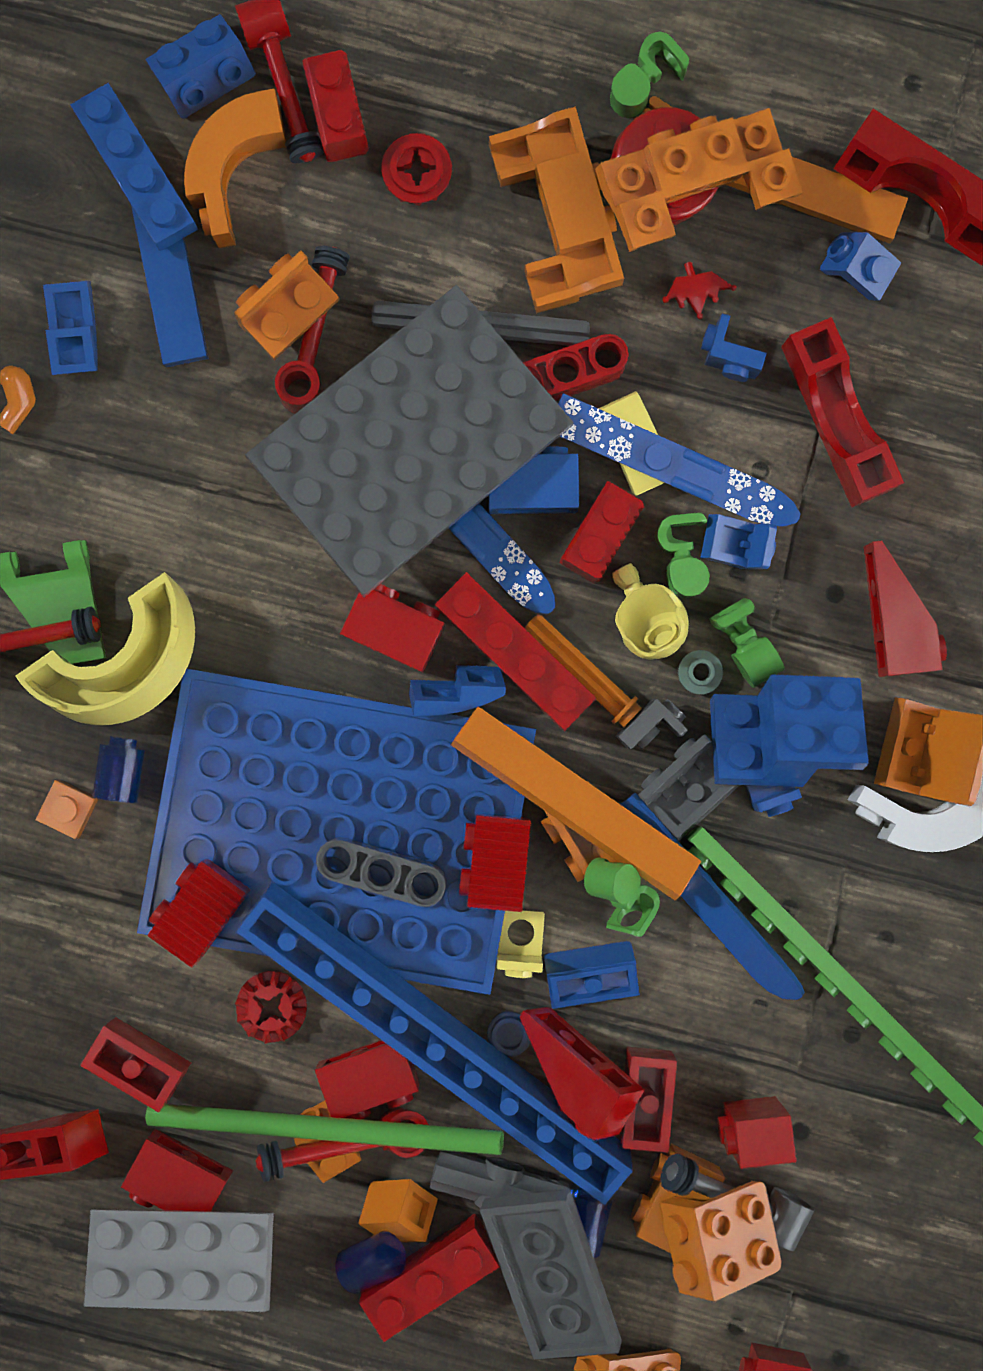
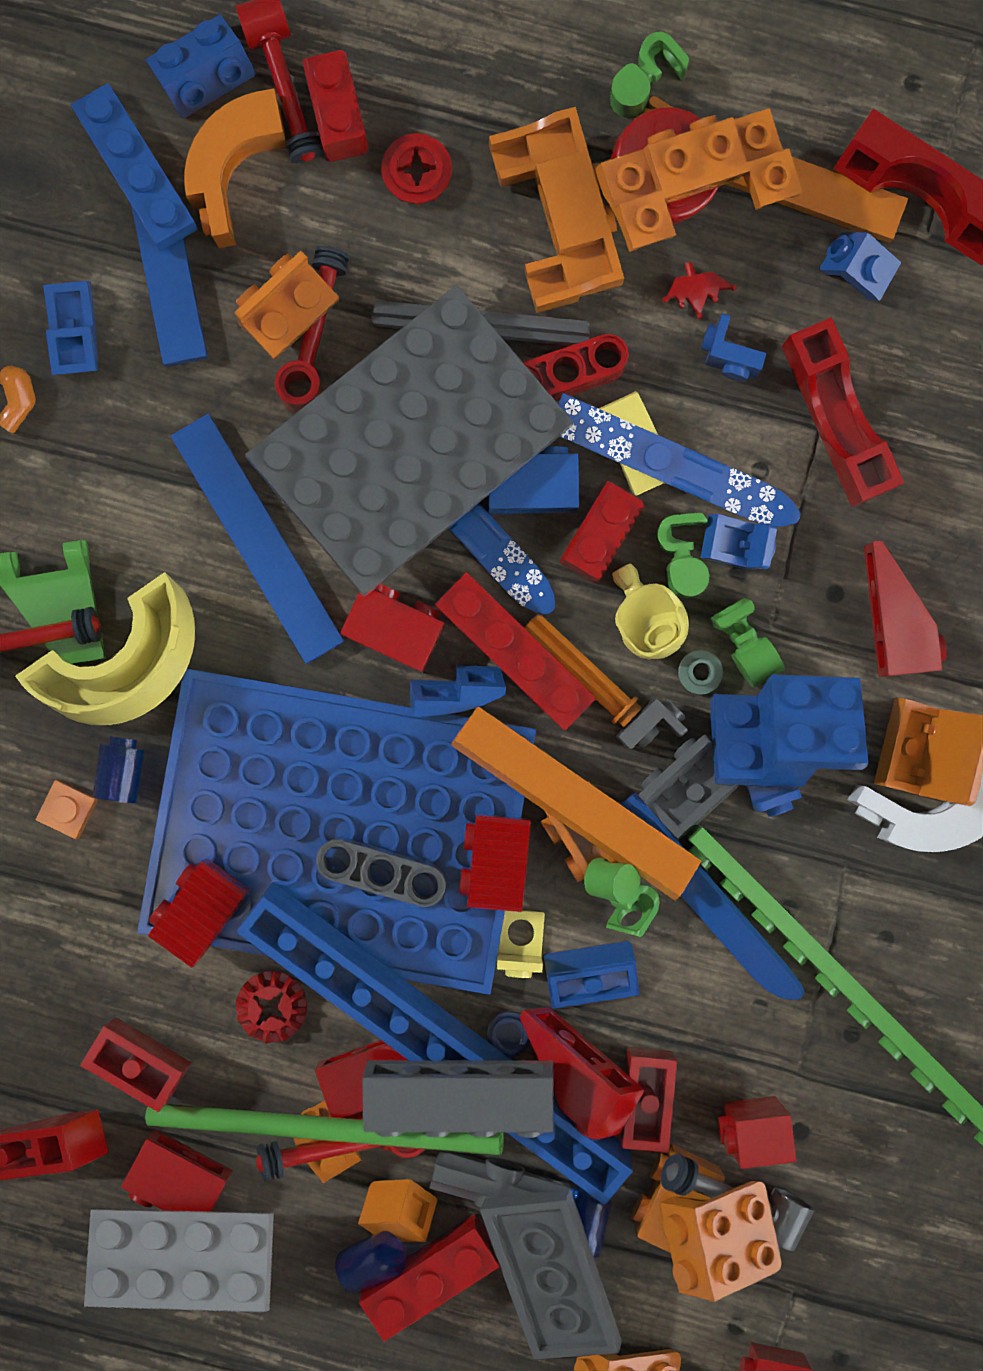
(257, 538): none -> blue tile
(458, 1097): none -> dark grey brick

